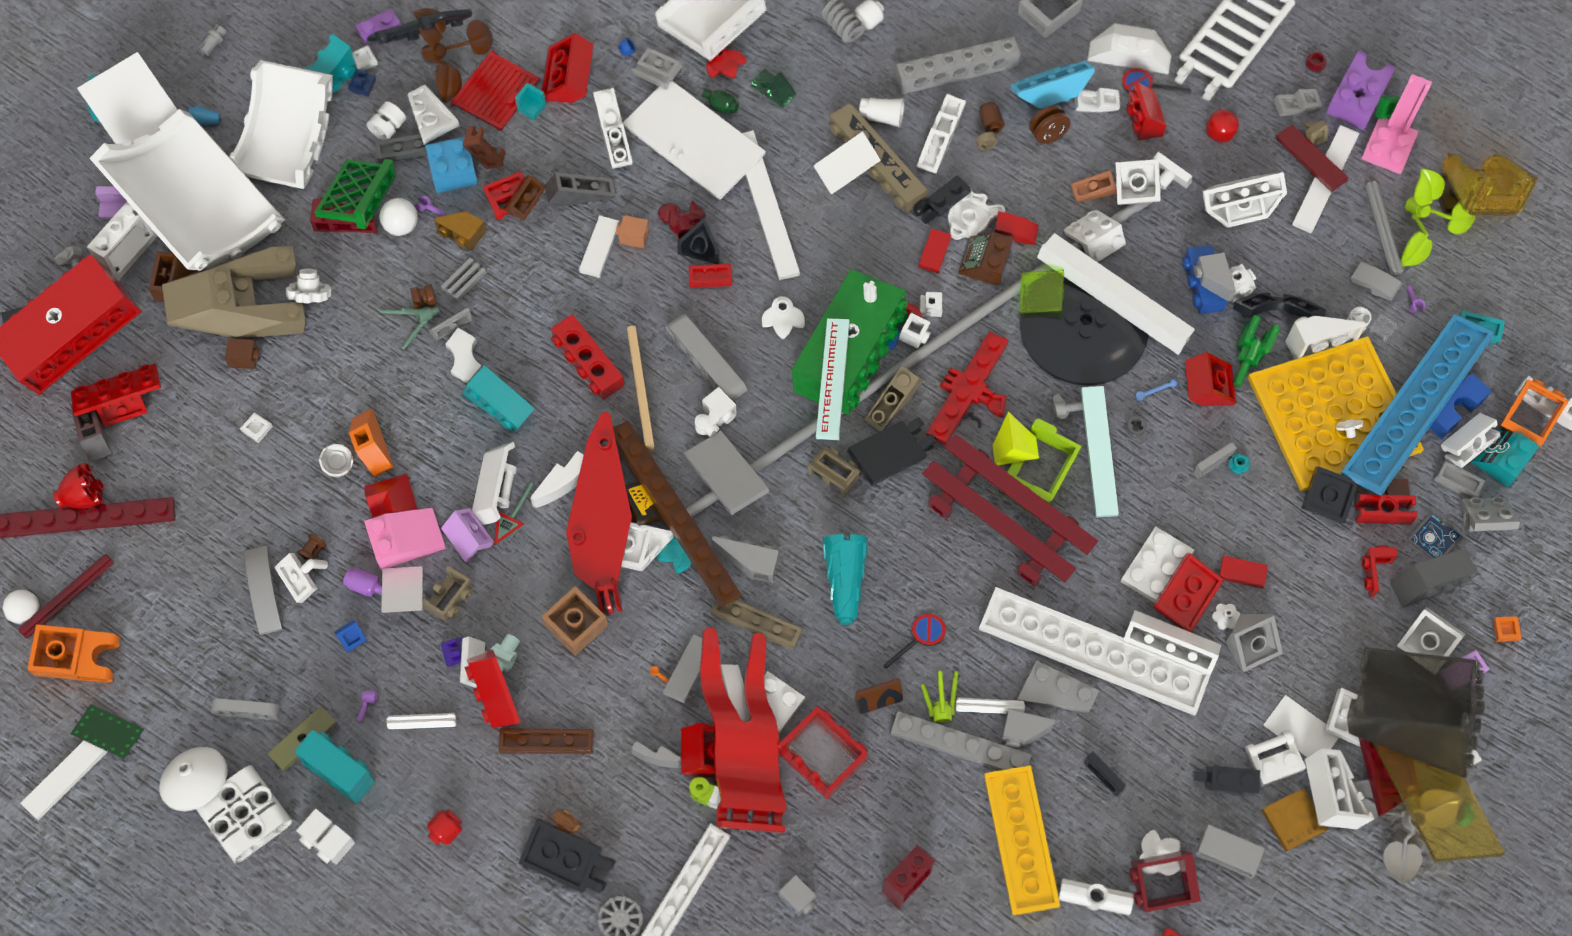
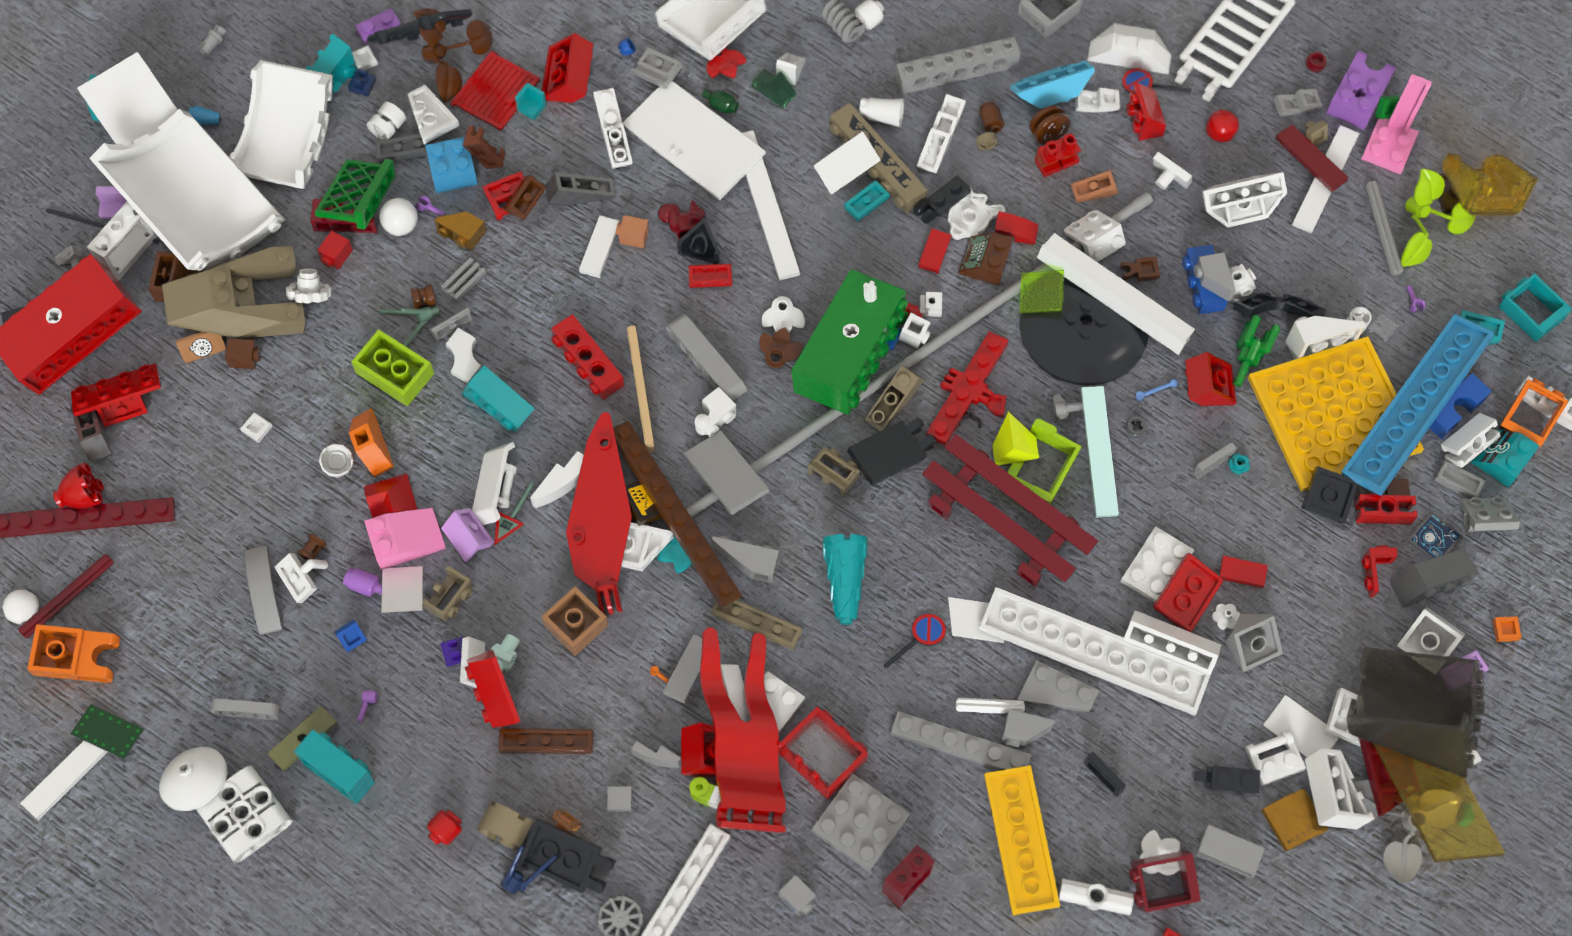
(83, 220): none -> black axle
(200, 346): none -> medium nougat slope
(324, 837): white piece -> none
(334, 250): none -> red brick
(392, 367): none -> lime brick
(421, 721): white axle -> none
(505, 824): none -> dark tan brick
(514, 880): none -> dark blue plant
(619, 798): none -> light grey tile
(779, 345): none -> reddish brown plate
(790, 66): none -> white slope
(833, 379): light aqua tile -> none
(860, 822): none -> light grey plate
(866, 201): none -> teal plate
(879, 696): reddish brown slope -> none
(941, 711): lime plant -> none
(967, 617): none -> white sticker
(1057, 155): none -> red hips
(1138, 182): white slope -> none
(1143, 268): none -> reddish brown plate
(1349, 426): white plant -> none
(1377, 280): light grey slope -> none
(1543, 293): none -> teal window

